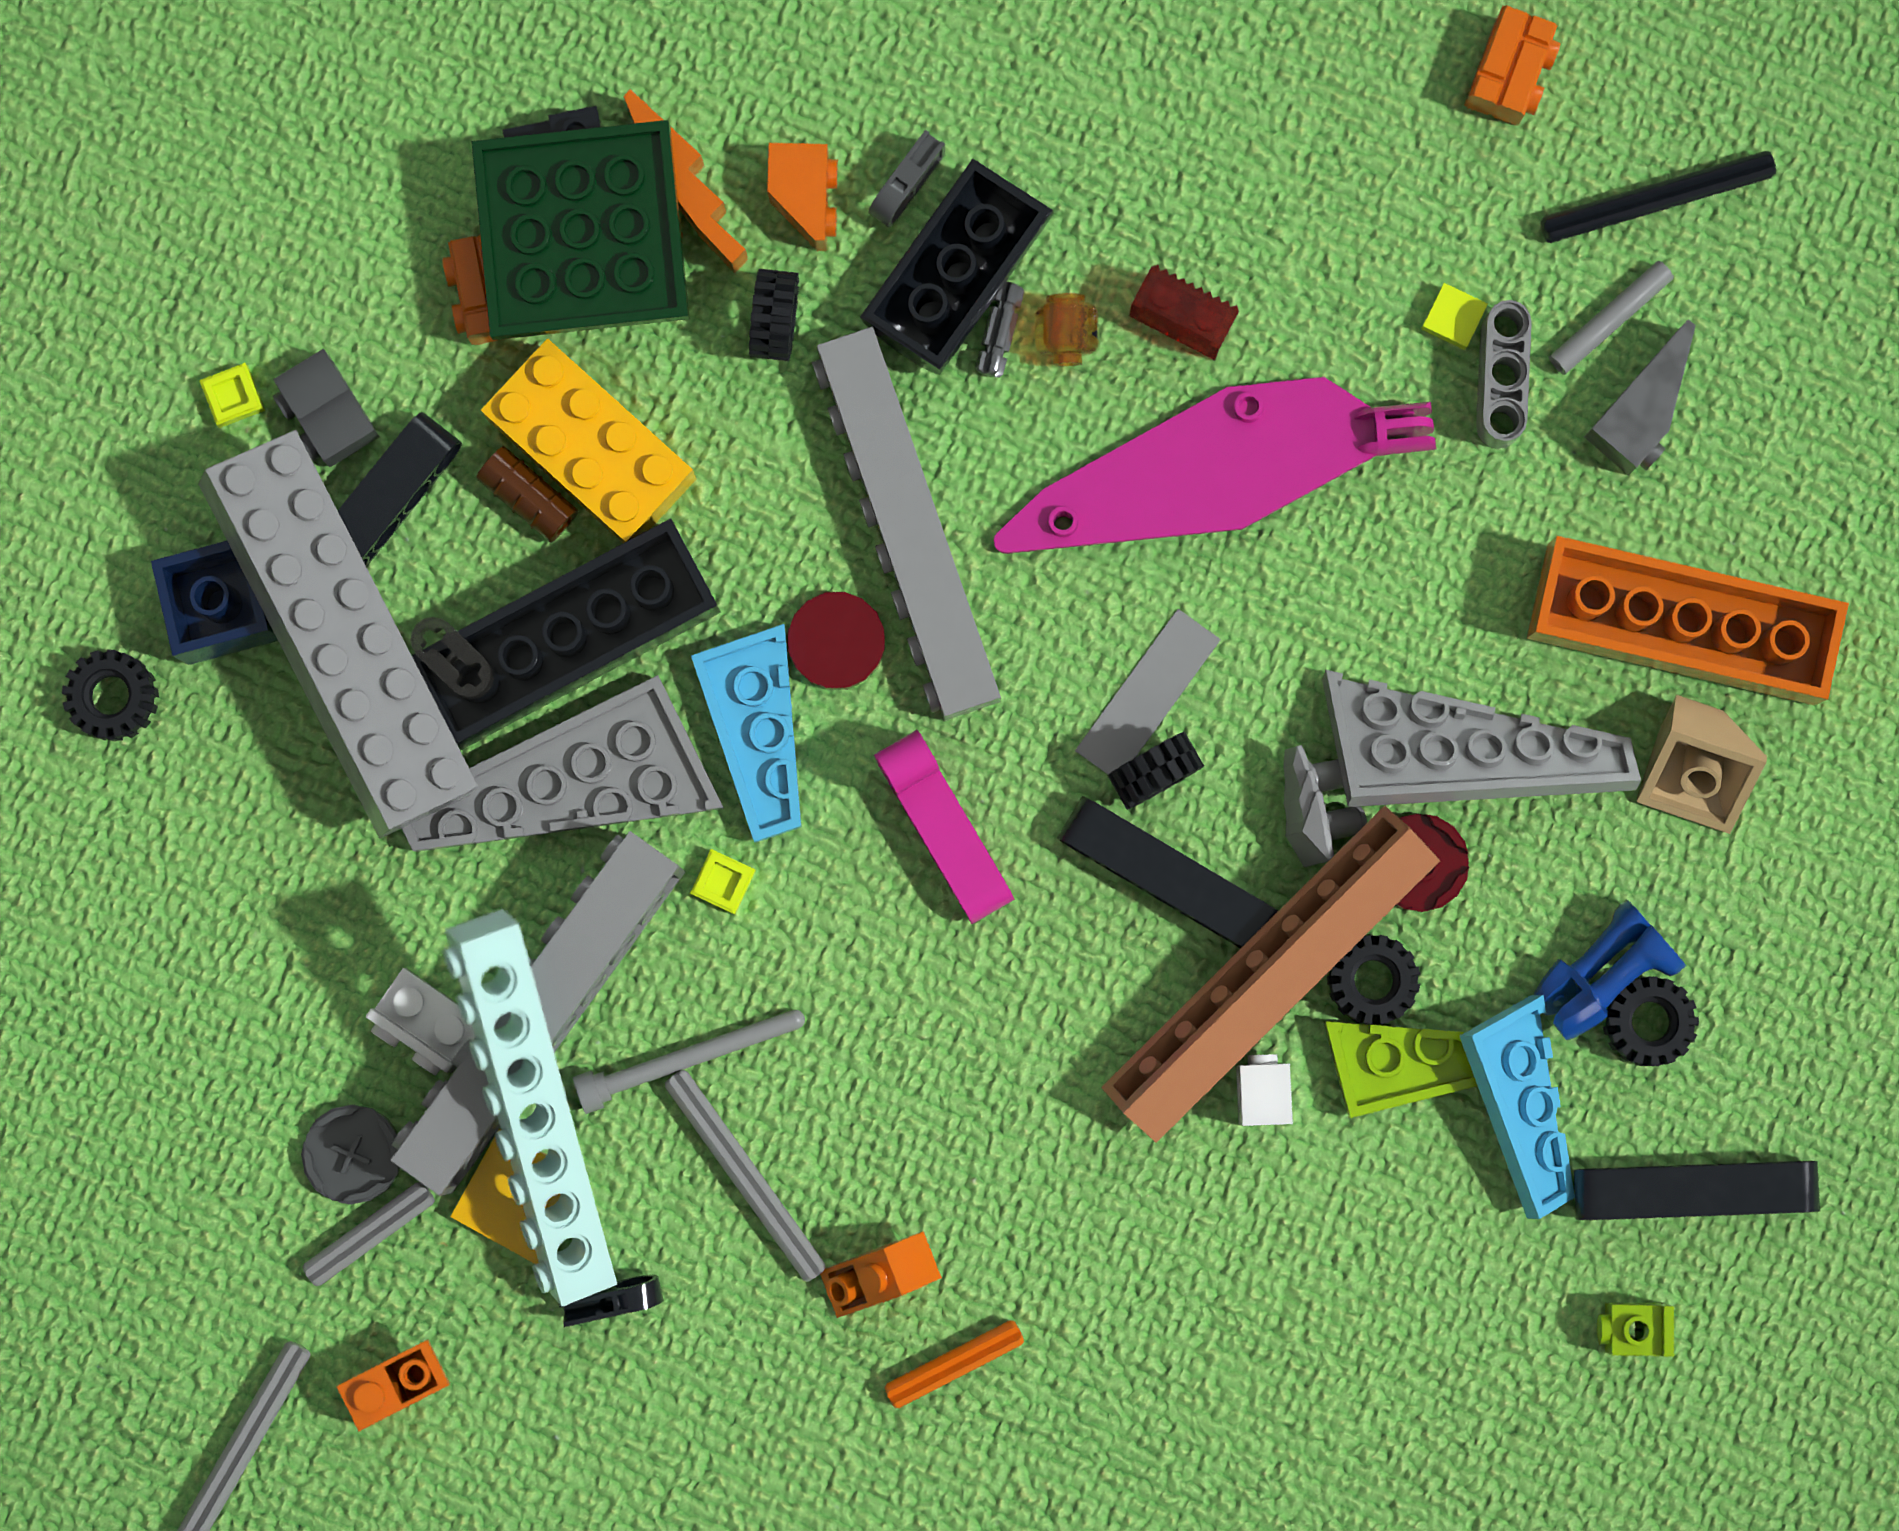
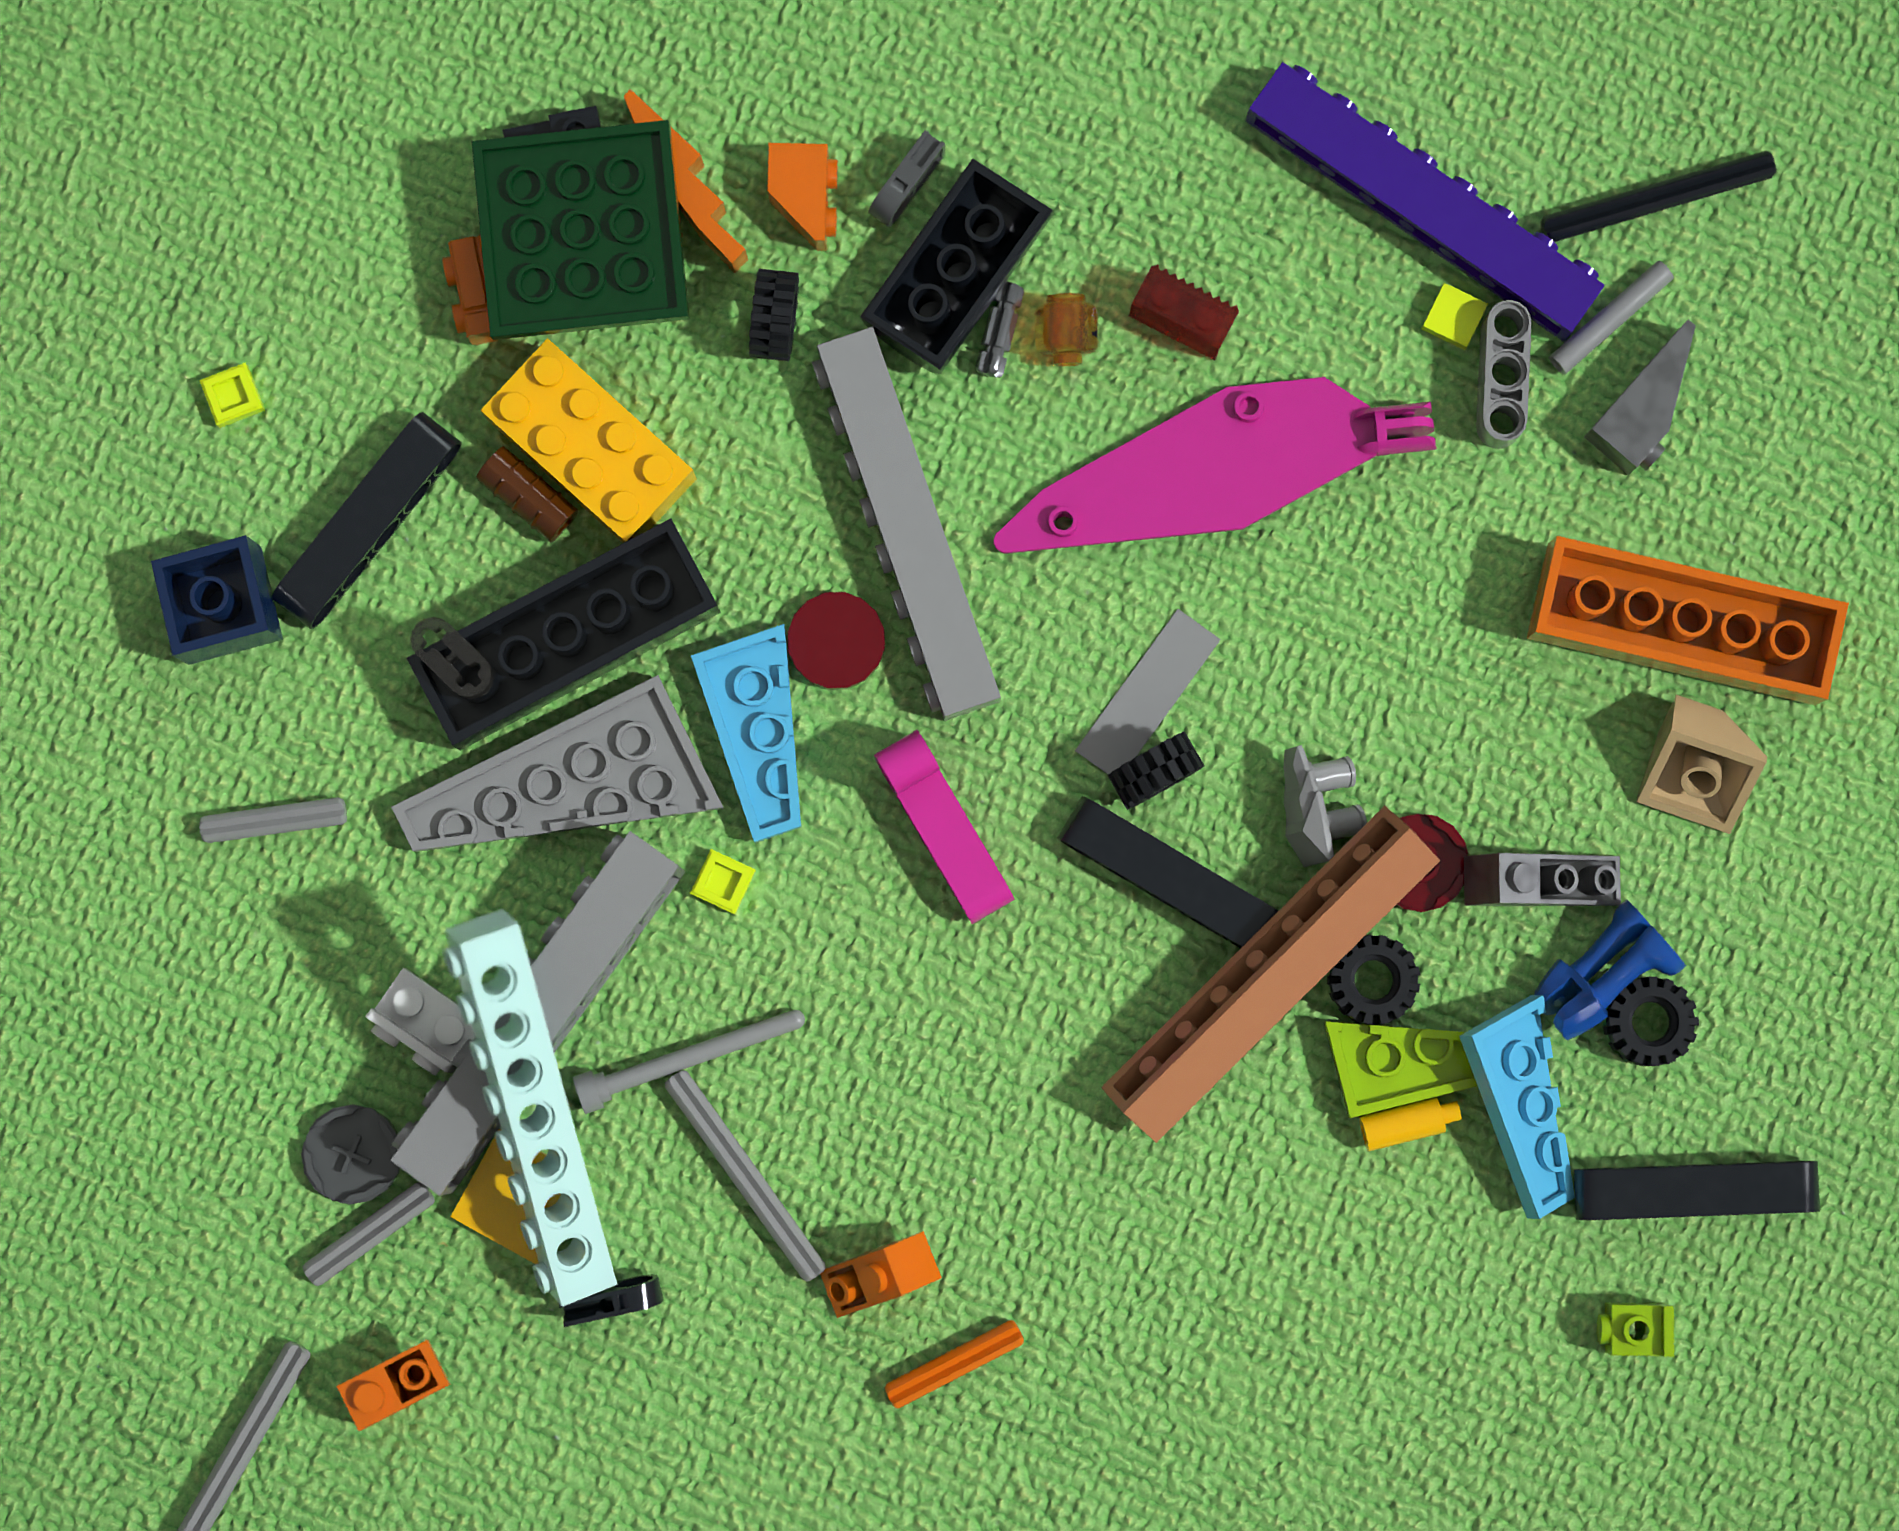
(80, 695): black tyre -> none
(273, 820): none -> light grey axle
(325, 408): dark grey brick -> none
(337, 633): light grey brick -> none
(1264, 1091): white brick -> none
(1407, 1123): none -> yellow cylinder
(1424, 200): none -> dark purple brick
(1451, 749): light grey wing -> none
(1512, 65): orange brick -> none
(1541, 880): none -> flat silver slope

